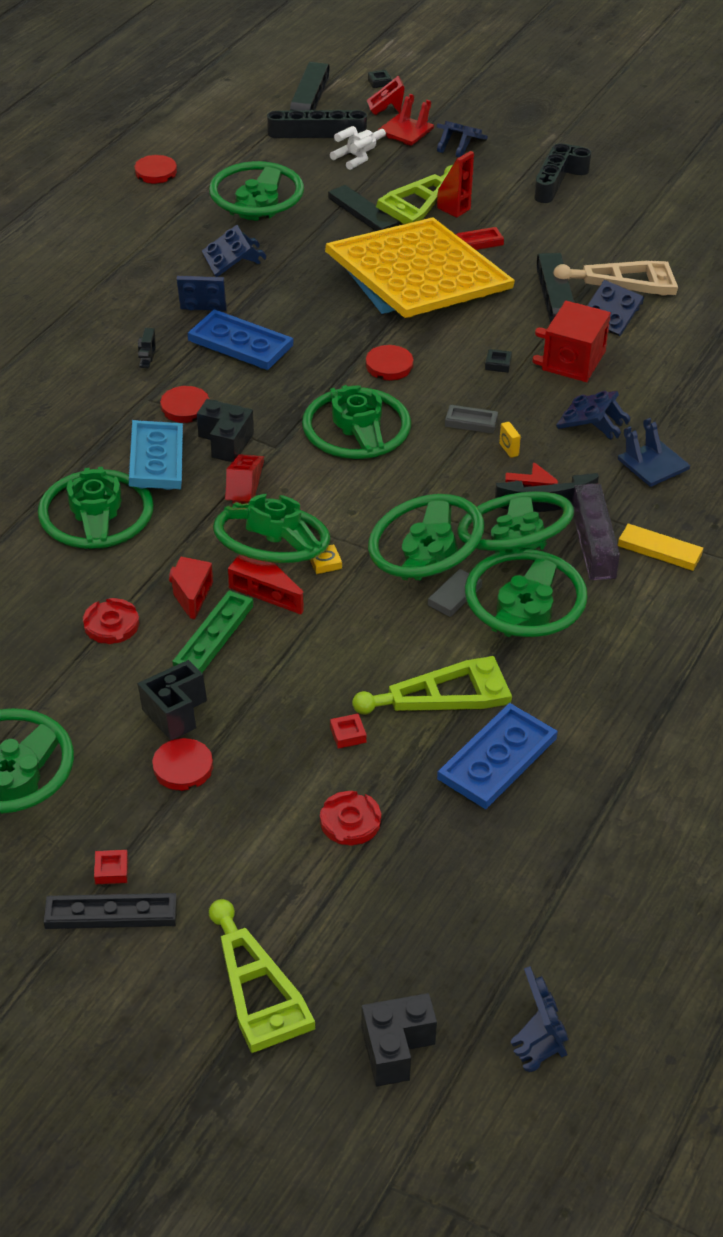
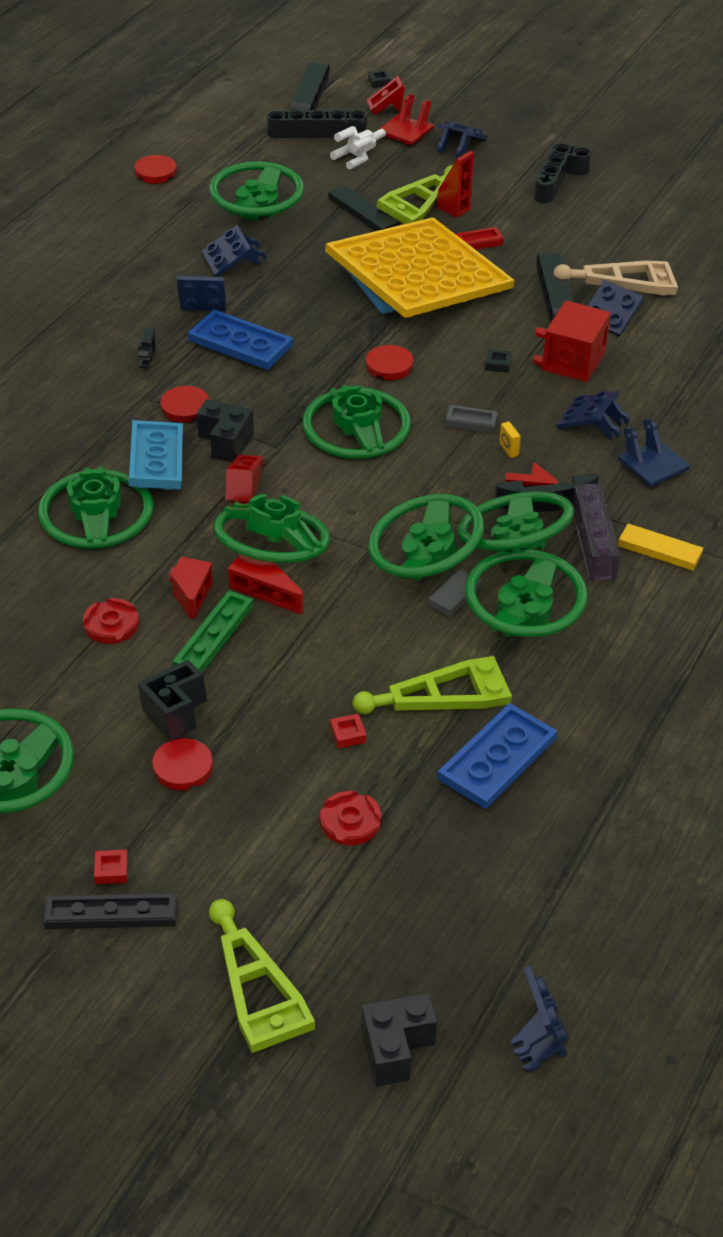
(327, 561): yellow tile -> none

